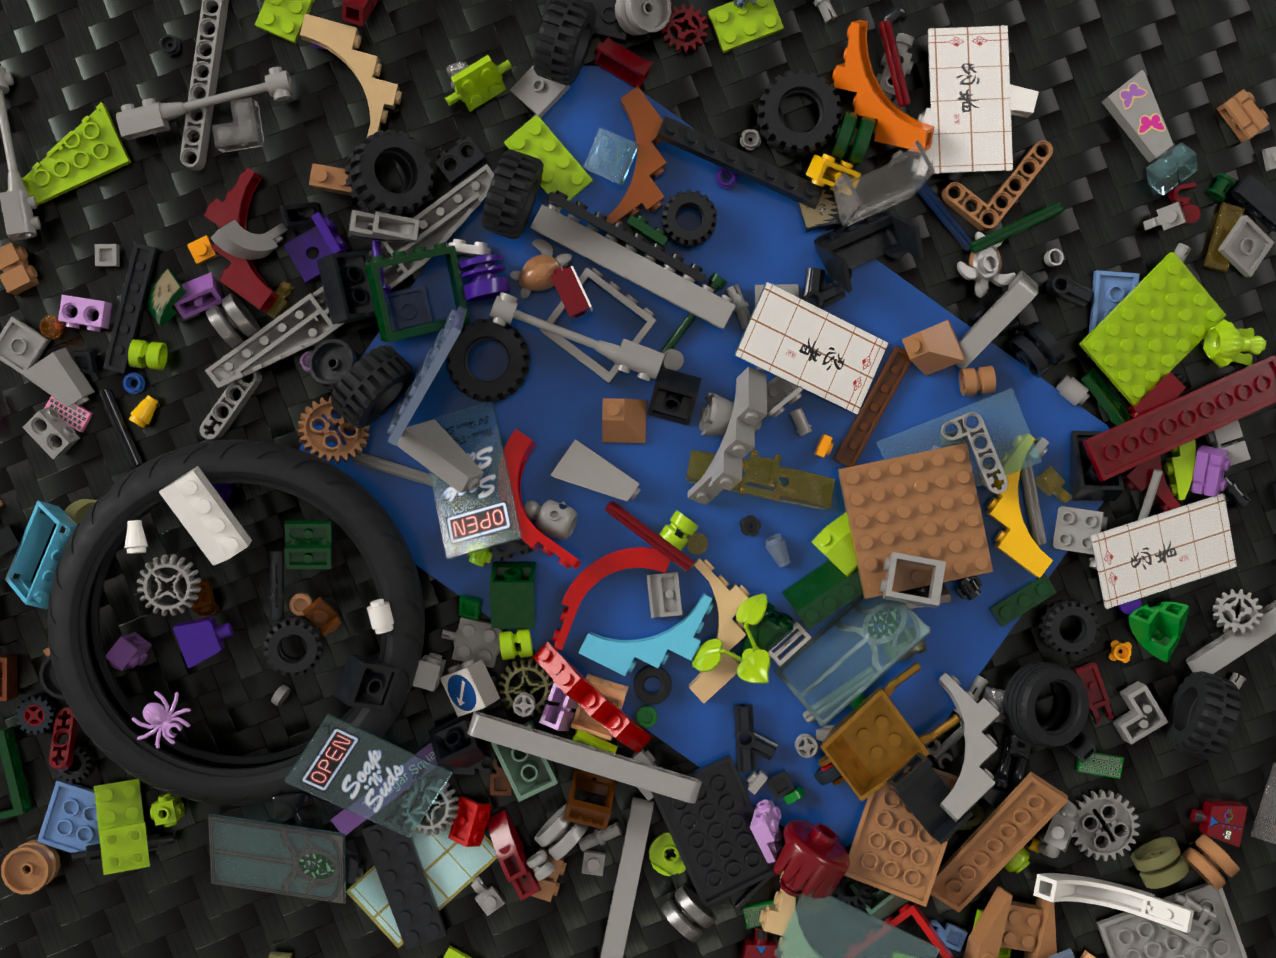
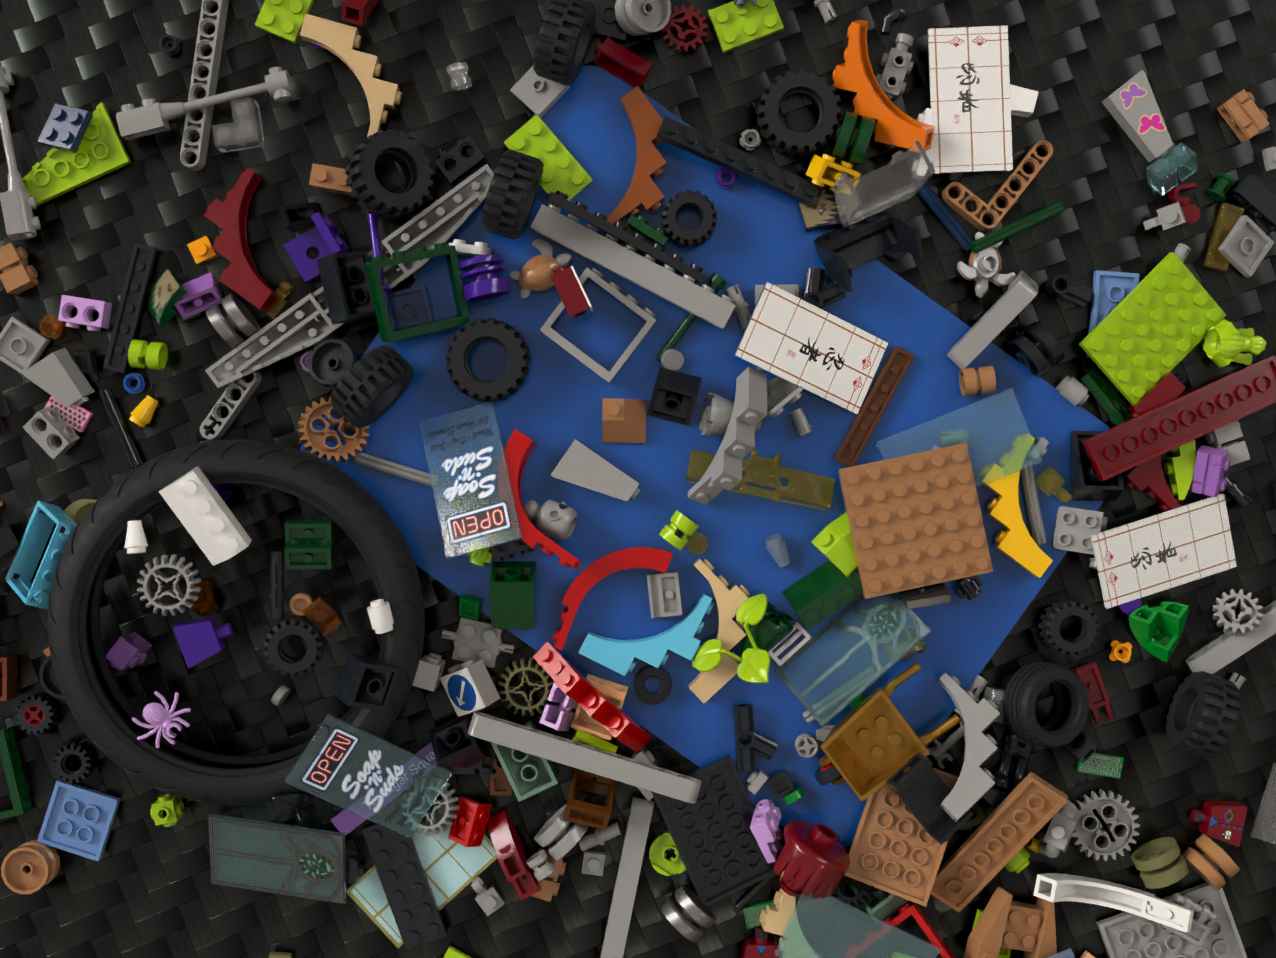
(65, 128): none -> plate
(67, 748): dark red beam -> none
(107, 255): light grey plate -> none
(121, 830): lime piece -> none
(246, 245): light grey arch -> none
(383, 227): light grey slope -> none
(426, 374): sand blue plate -> none
(441, 455): light grey slope -> none
(478, 83): lime plate -> none
(508, 644): lime wheel -> none
(524, 709): light grey wheel -> none
(611, 156): clear light blue plate -> none
(626, 355): light grey bar -> none
(646, 716): green tile -> none
(649, 536): dark red axle -> none
(756, 525): black plate -> none
(824, 446): light orange plate -> none
(894, 63): dark red axle -> none
(934, 348): medium nougat slope -> none
(936, 581): light grey window -> none
(951, 935): medium blue plate -> none
(979, 454): light grey beam -> none
(1022, 600): dark green plate -> none
(1053, 257): light grey hinge -> none
(1143, 716): light grey brick -> none
(1150, 495): light grey bar -> none

